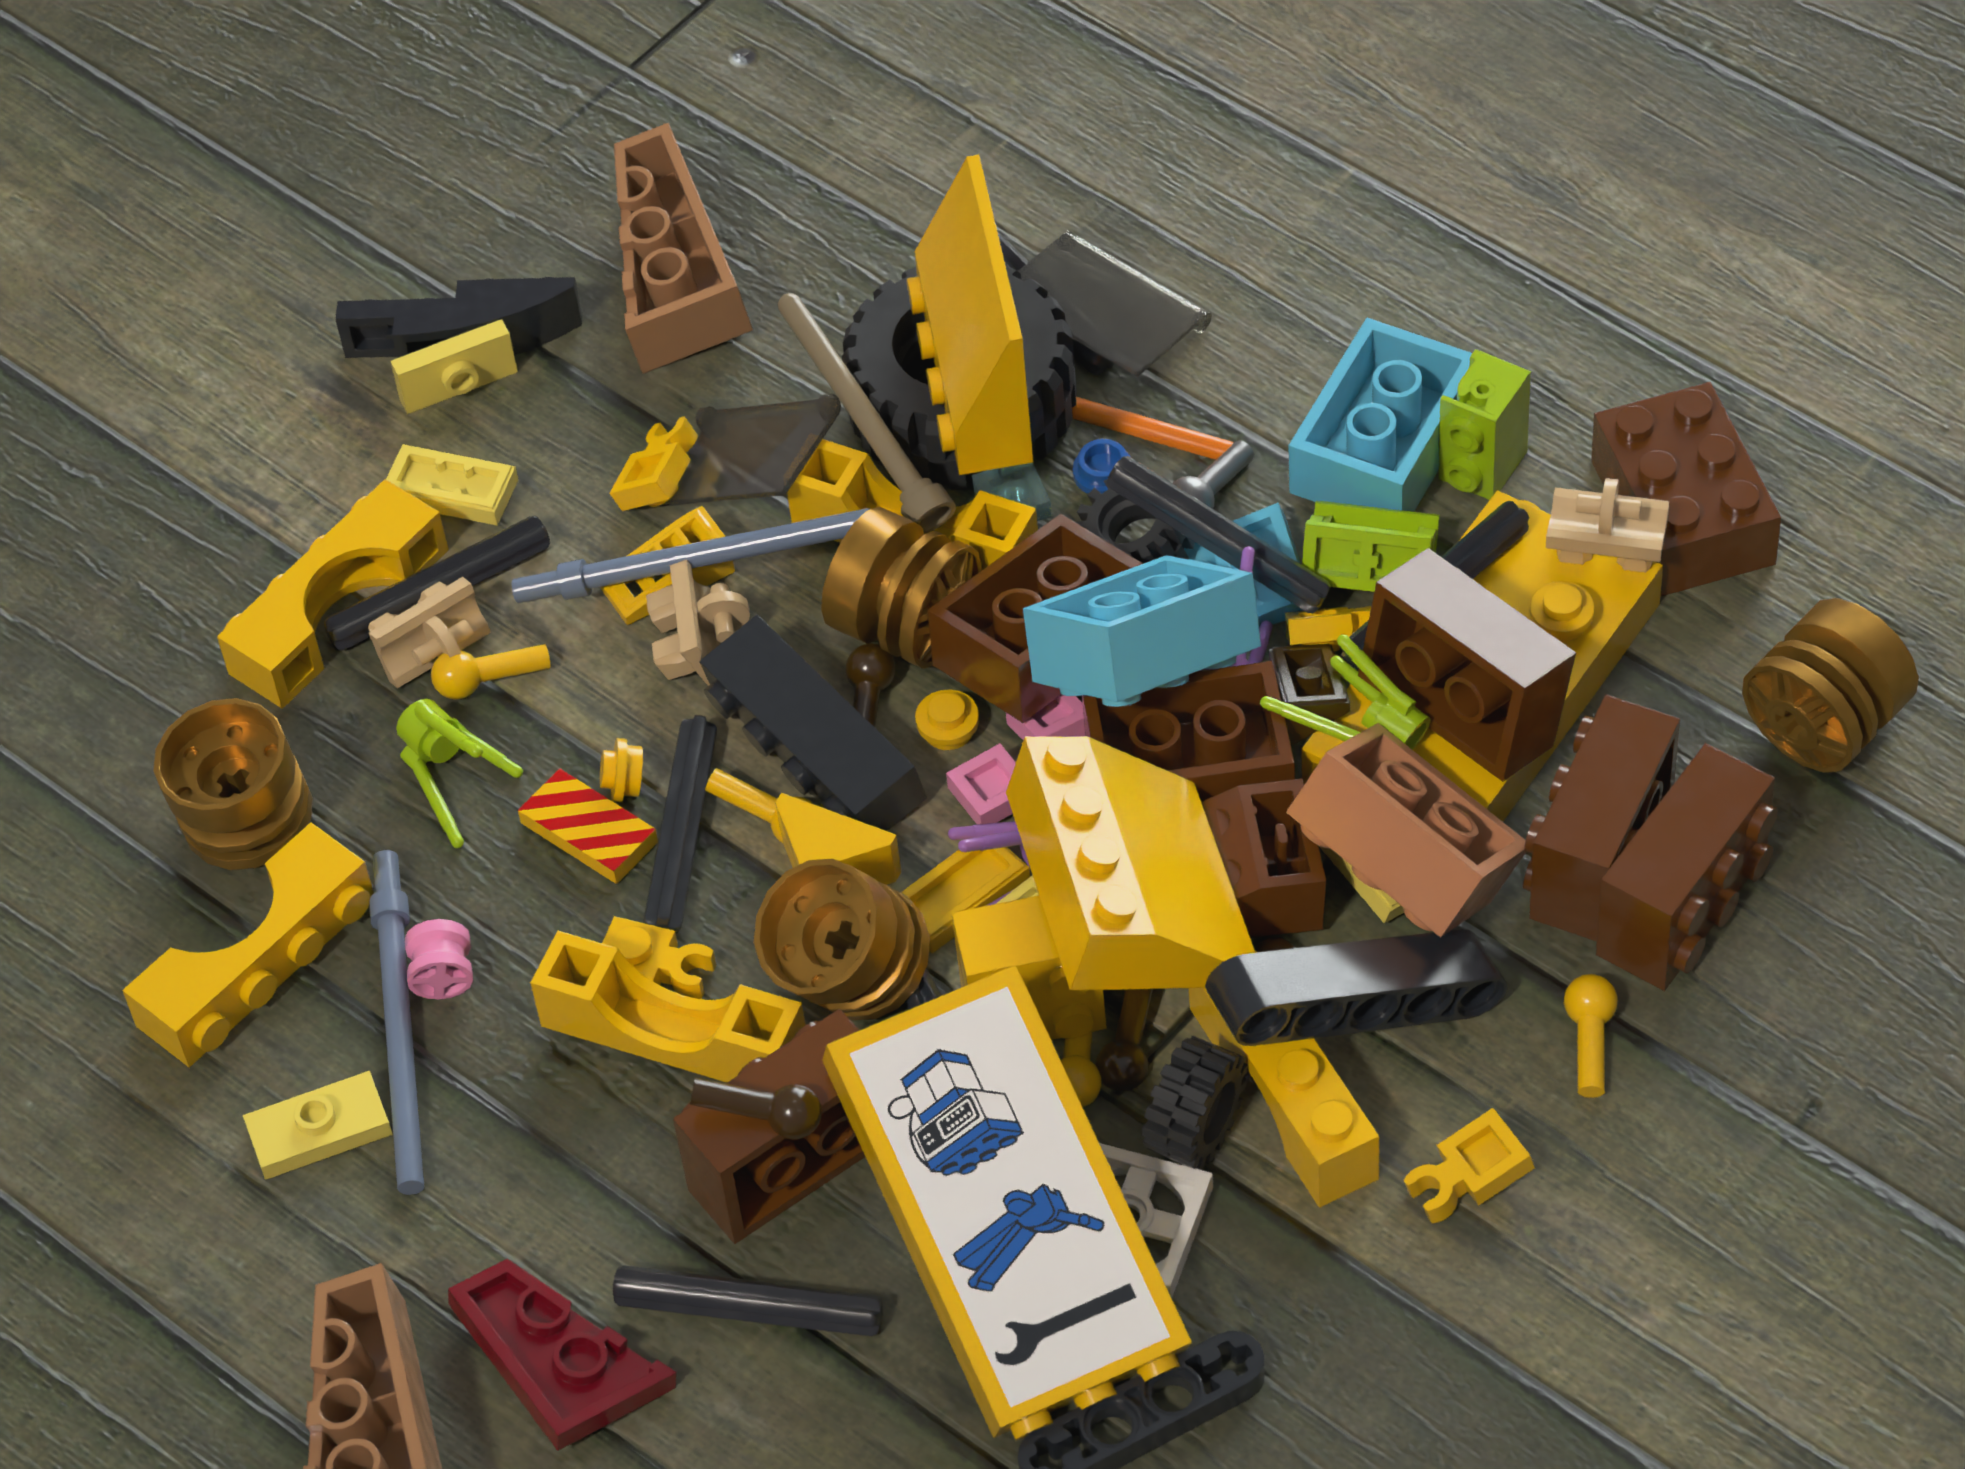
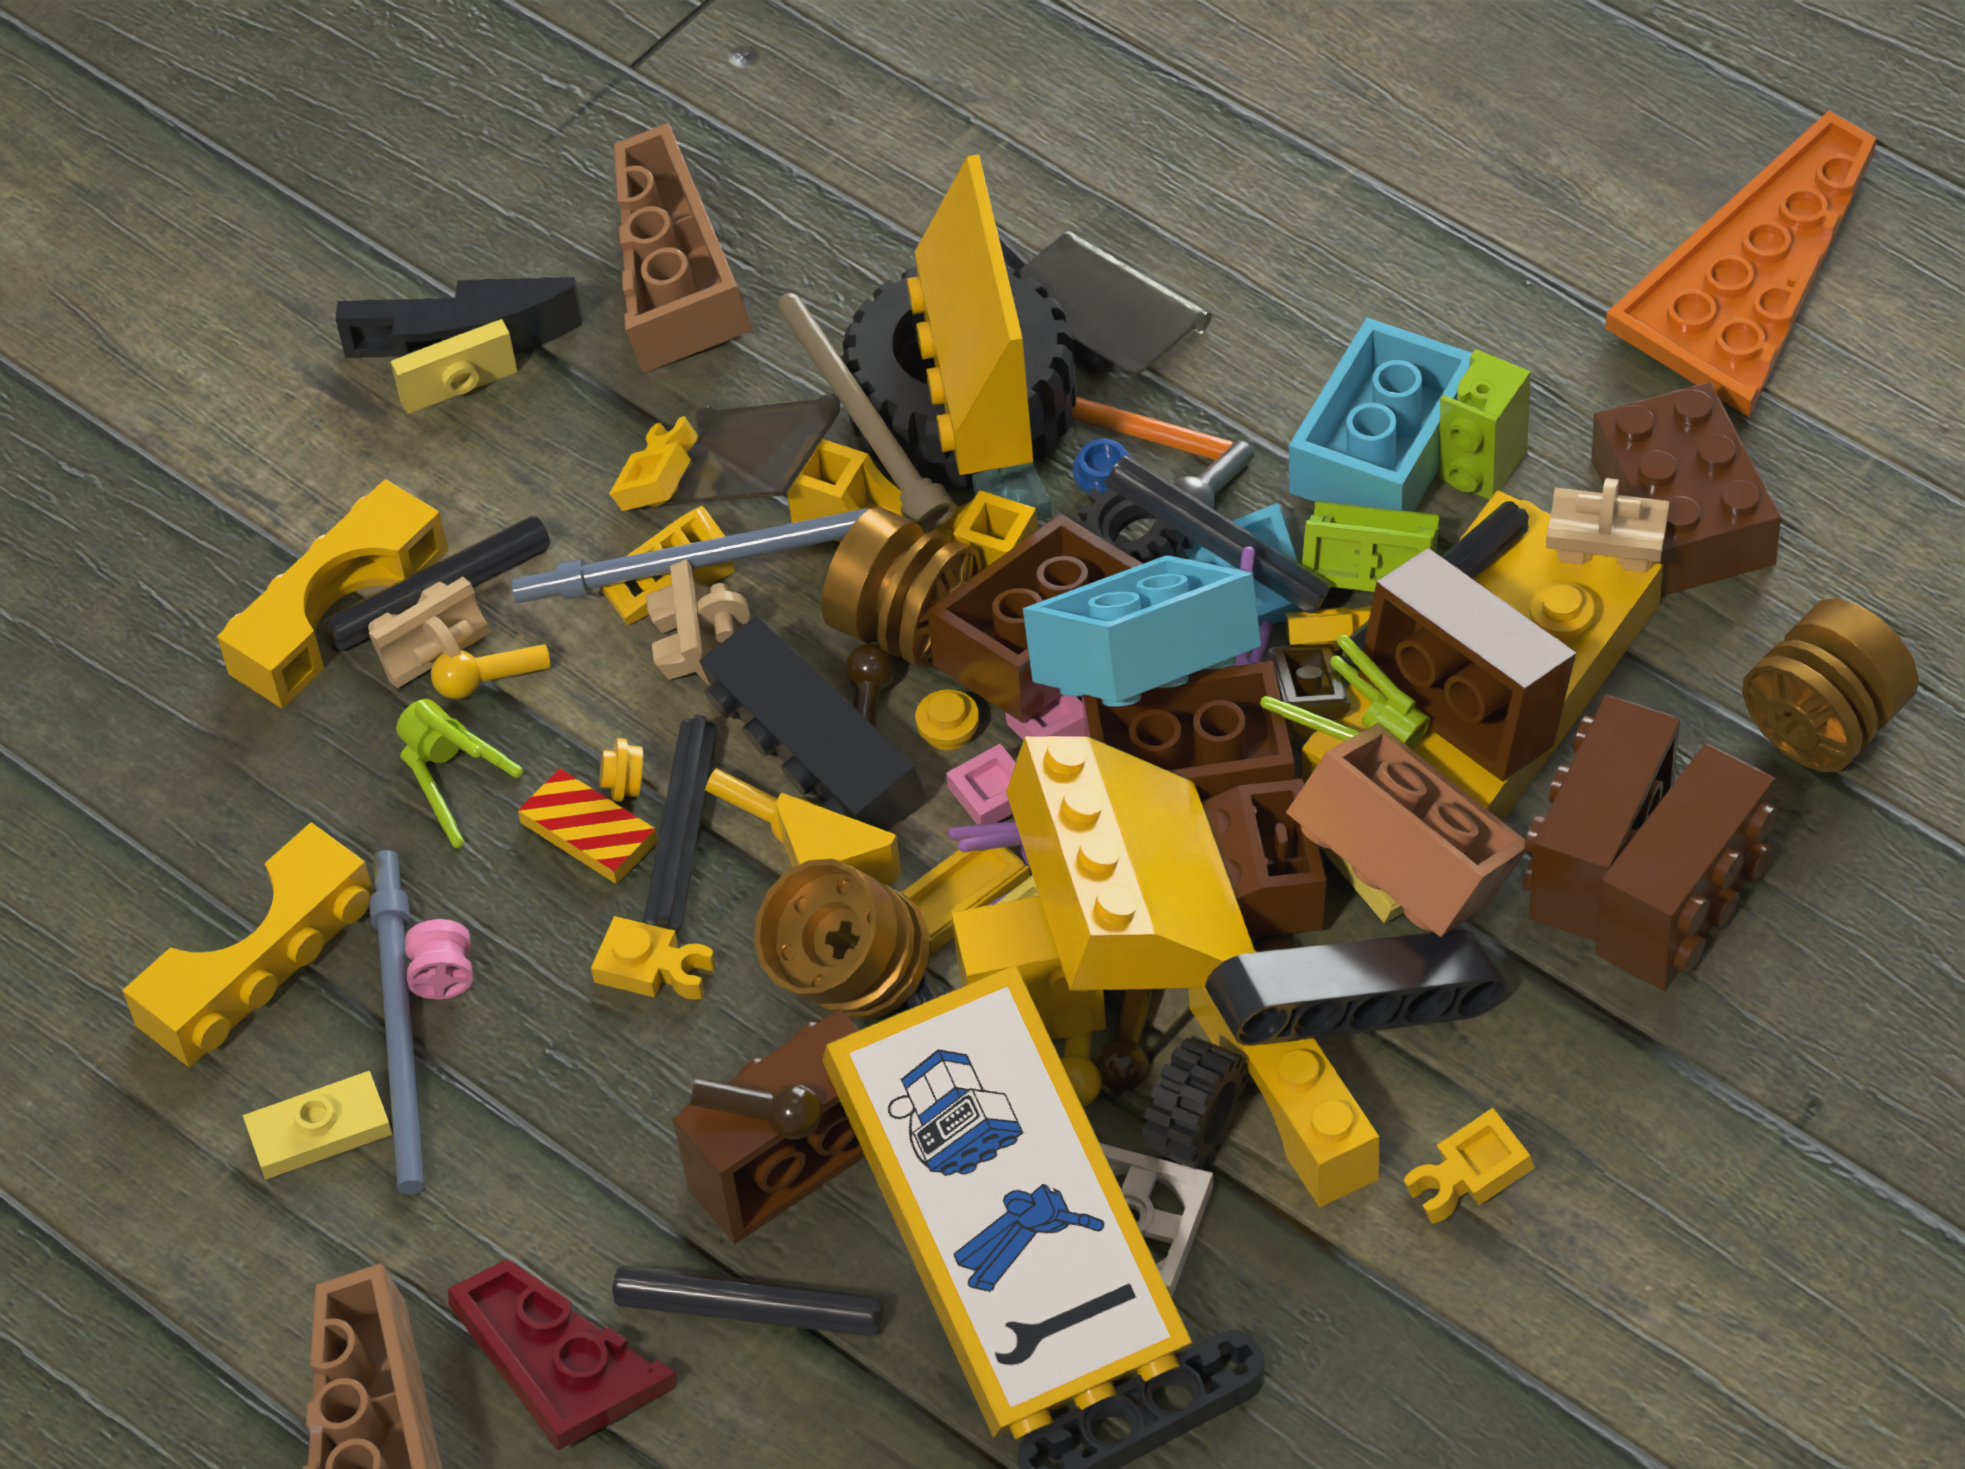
(232, 783): pearl gold wheel -> none
(455, 483): light yellow plate -> none
(603, 999): yellow arch -> none
(1590, 1003): yellow bar -> none
(1741, 279): none -> orange wing

